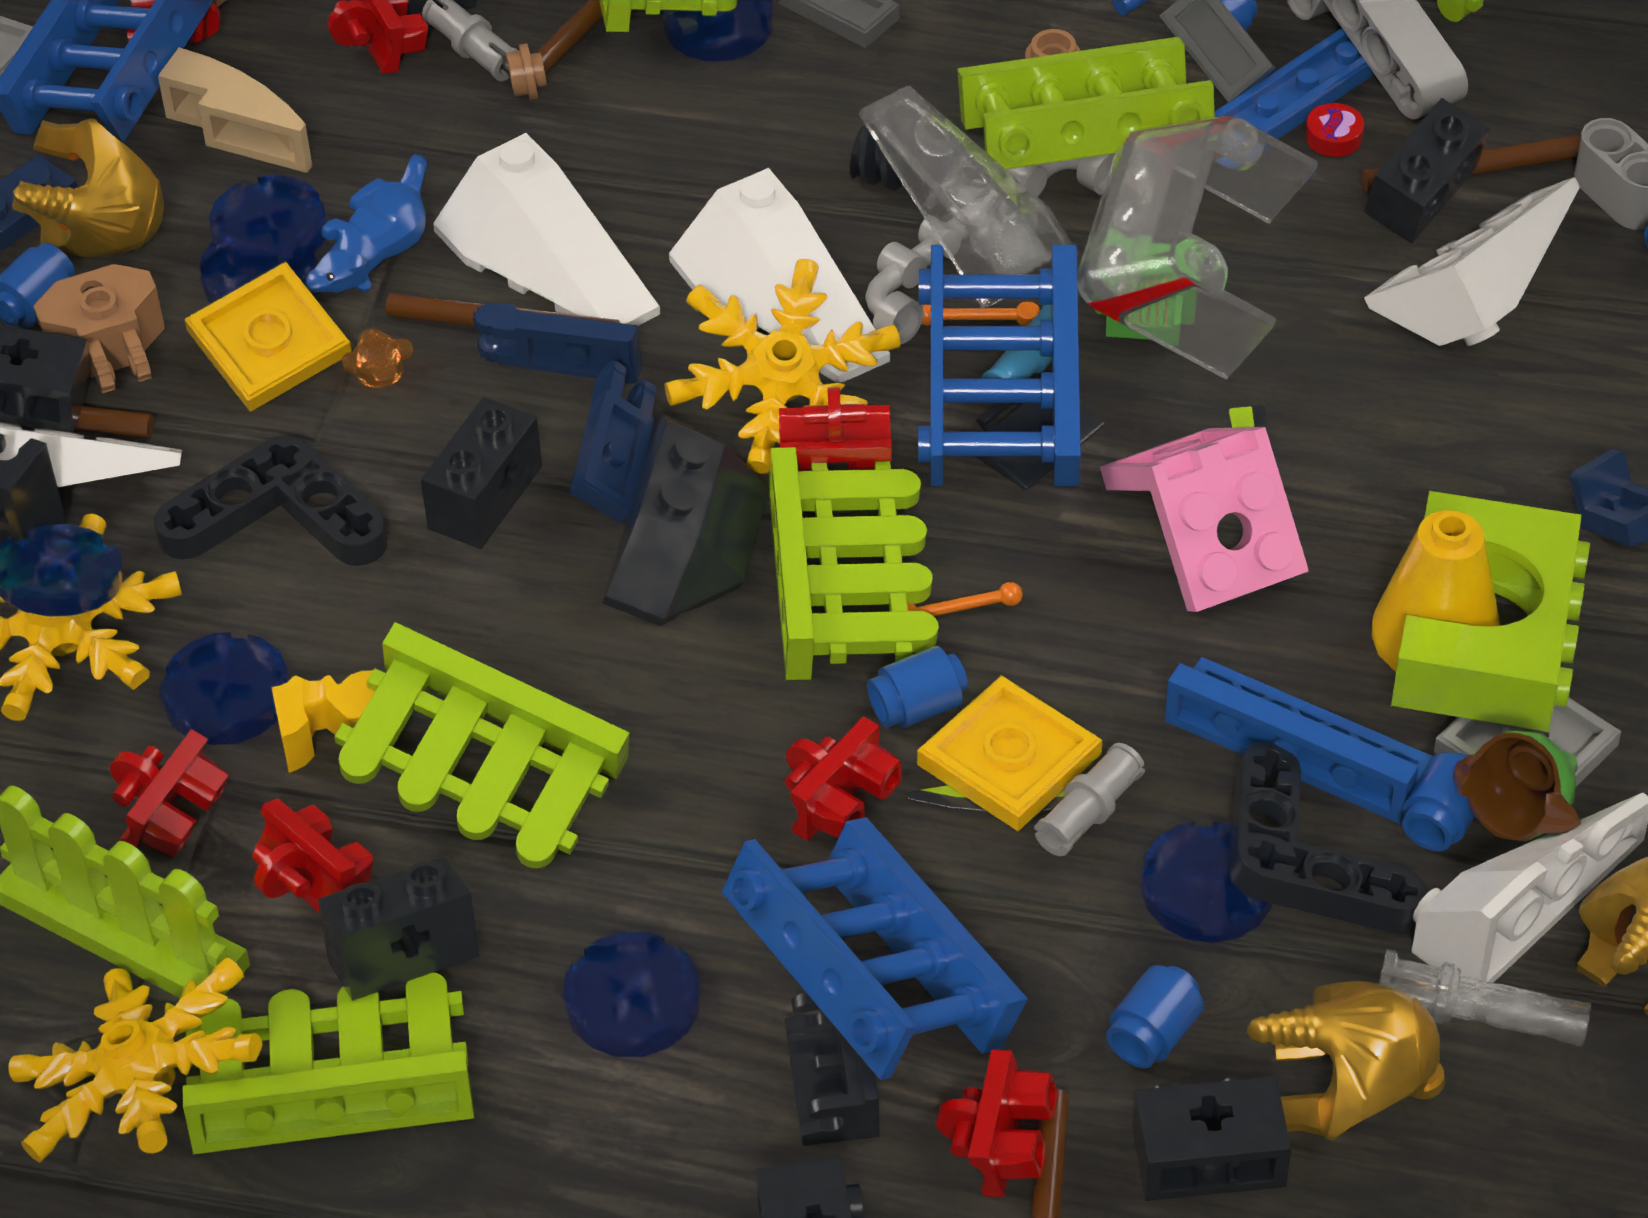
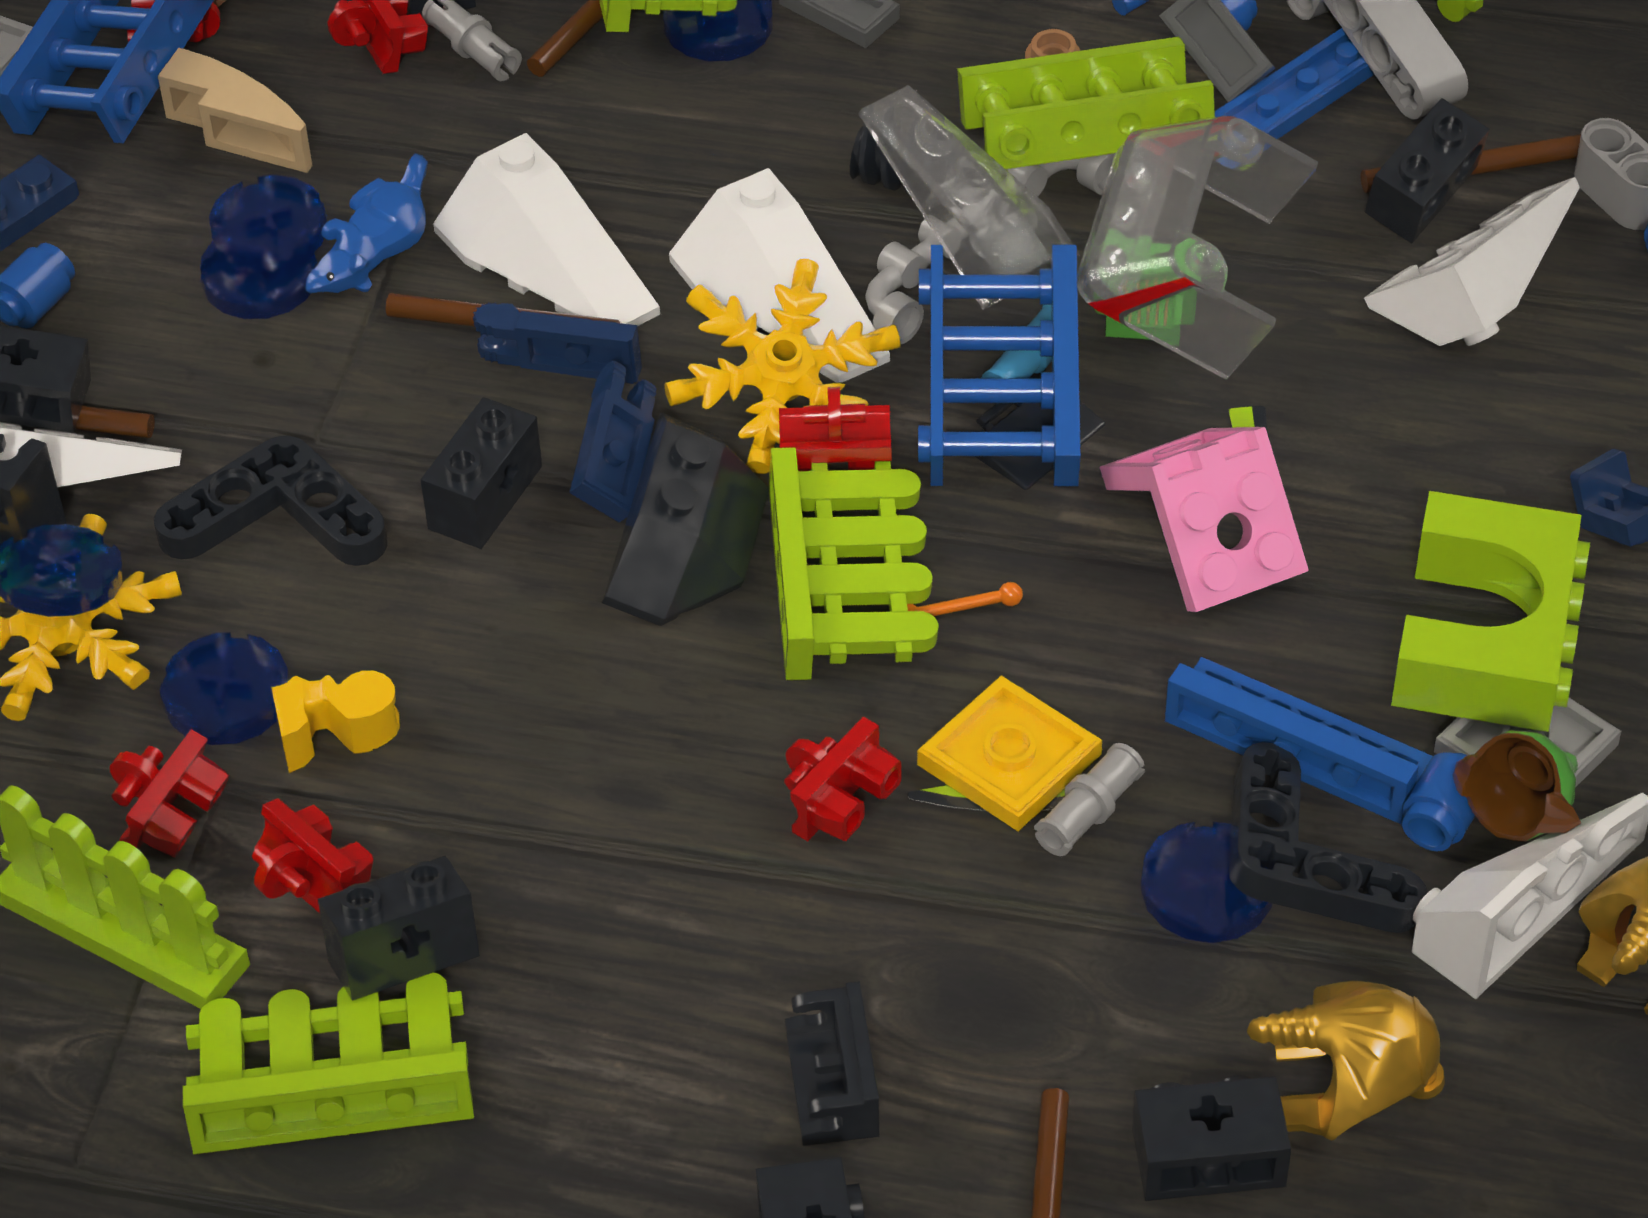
(107, 215): pearl gold piece -> none
(115, 316): medium nougat hinge -> none
(134, 1060): yellow piece -> none
(267, 336): yellow tile -> none
(378, 358): clear orange plate -> none
(470, 694): lime fence -> none
(526, 72): medium nougat plate -> none
(631, 994): clear blue tile -> none
(906, 916): blue fence -> none
(917, 688): blue brick -> none
(988, 1122): red hips -> none
(1022, 314): orange hinge -> none
(1154, 1015): blue brick -> none
(1334, 129): red tile -> none
(1438, 578): yellow cone -> none
(1450, 995): clear pin -> none

